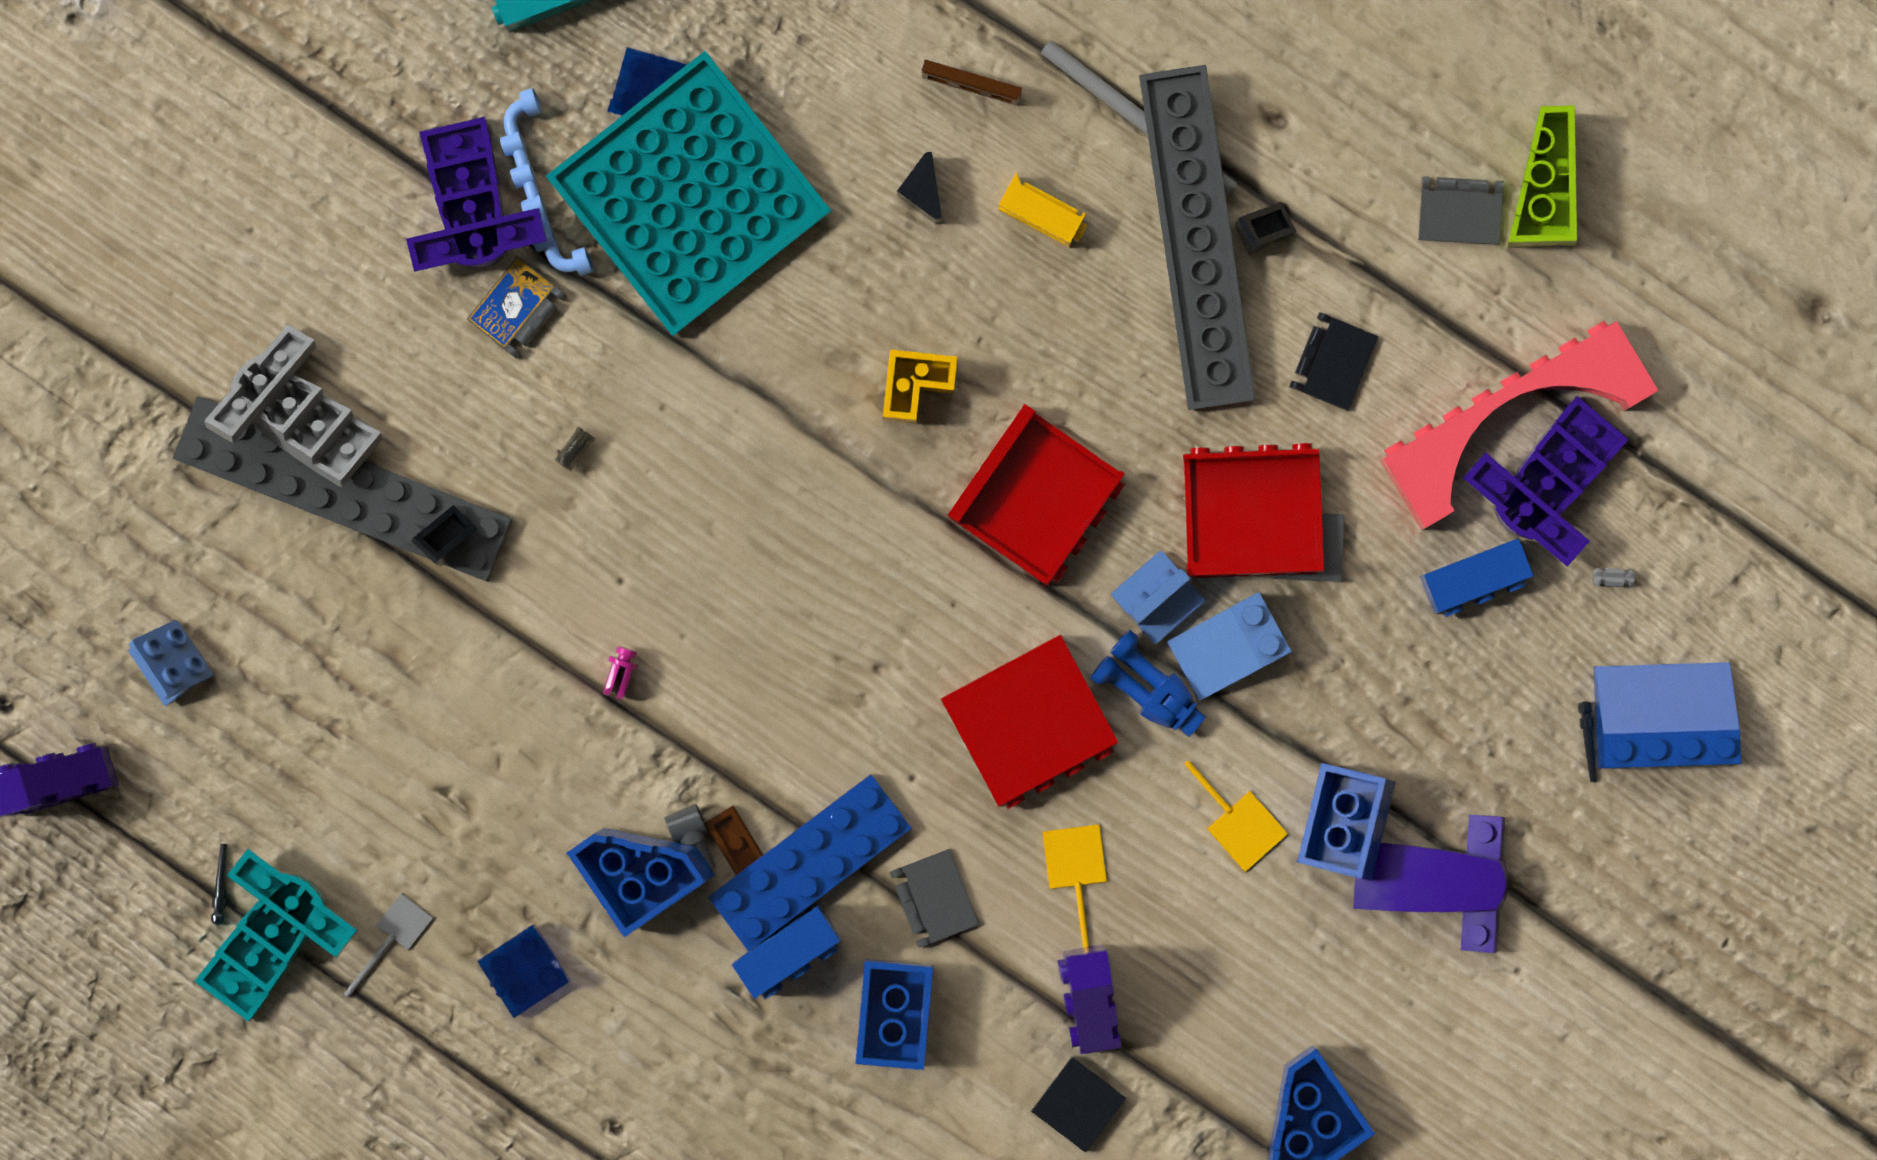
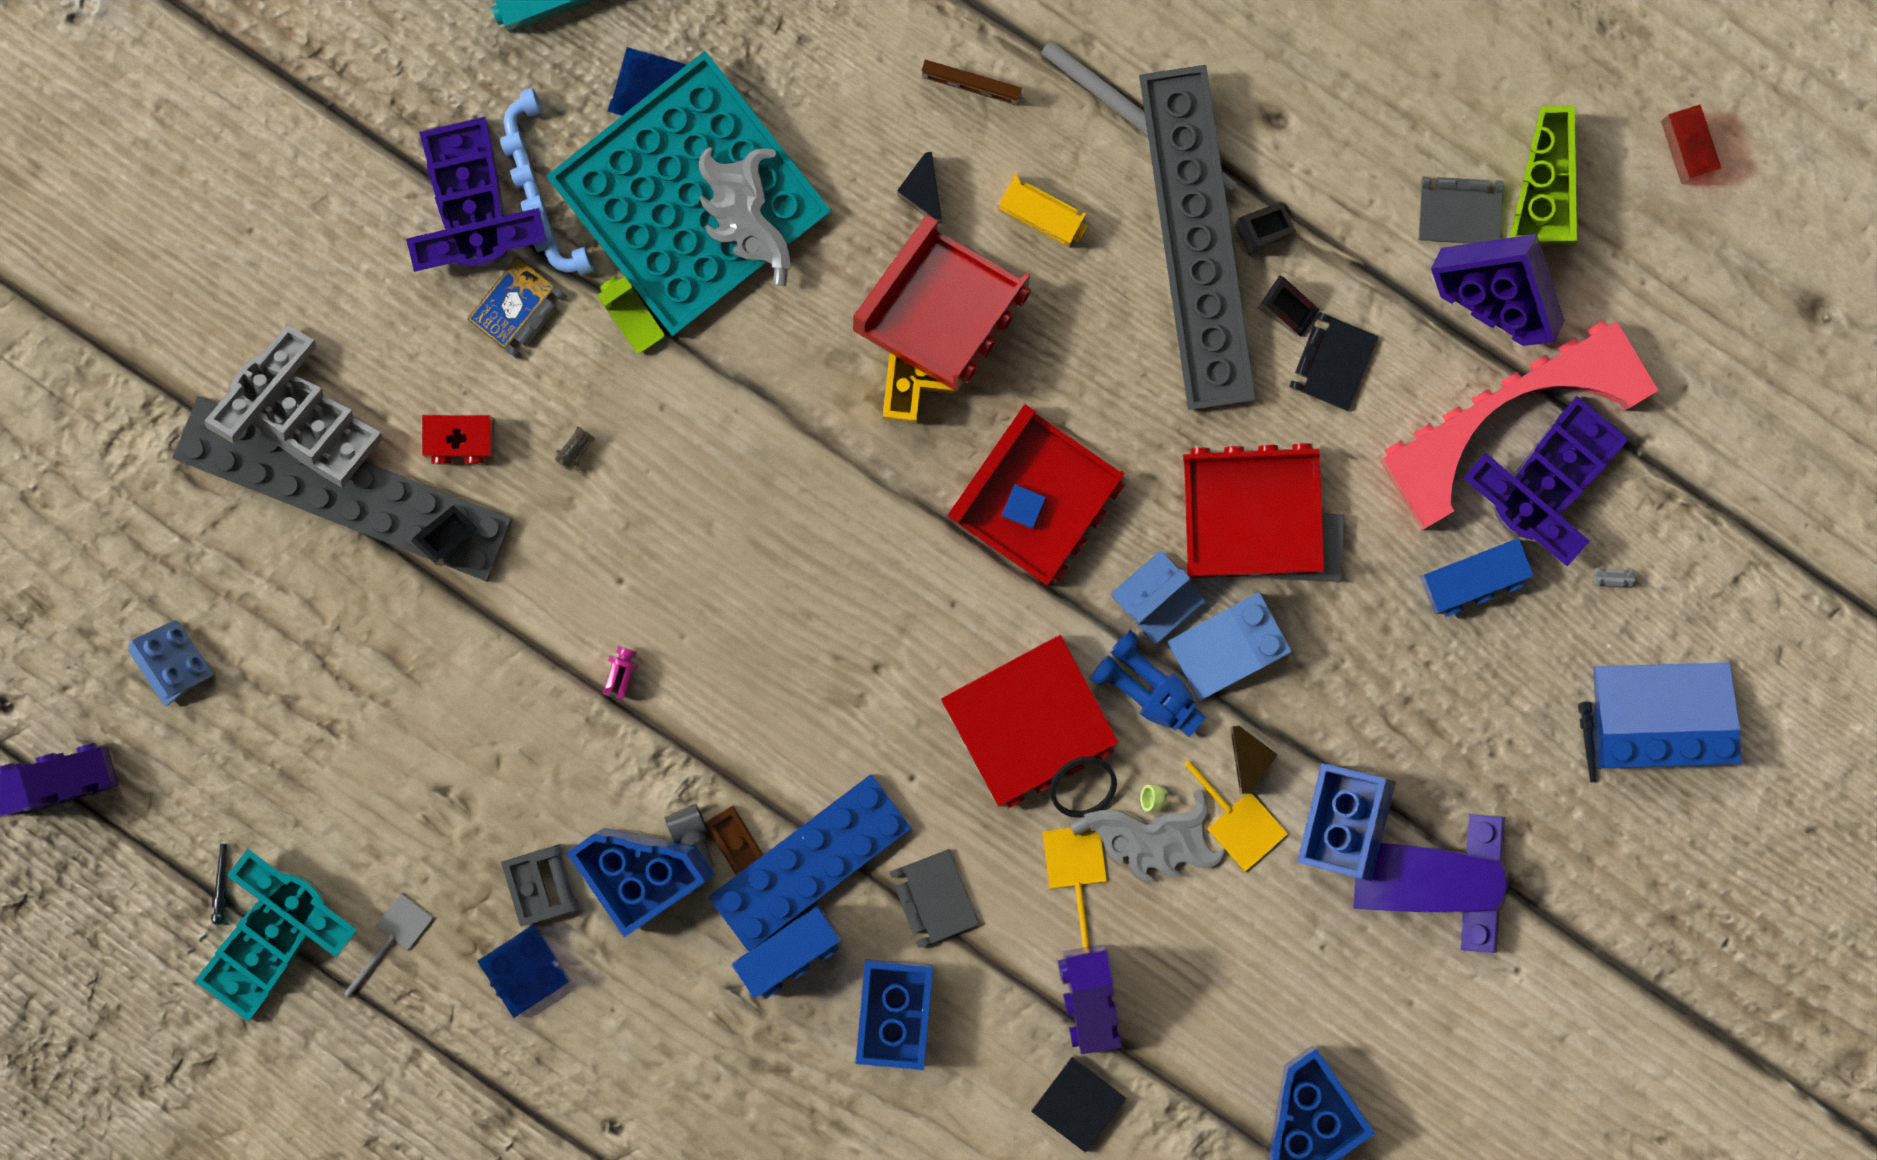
(439, 430): none -> red brick
(528, 886): none -> dark grey plate
(630, 314): none -> lime bracket
(737, 210): none -> light grey piece
(940, 306): none -> red panel
(1023, 506): none -> blue tile
(1083, 760): none -> black piece
(1153, 798): none -> yellowish green hinge
(1155, 845): none -> light grey piece
(1251, 758): none -> dark brown slope
(1288, 306): none -> black slope
(1503, 286): none -> dark purple brick
(1691, 144): none -> clear red brick

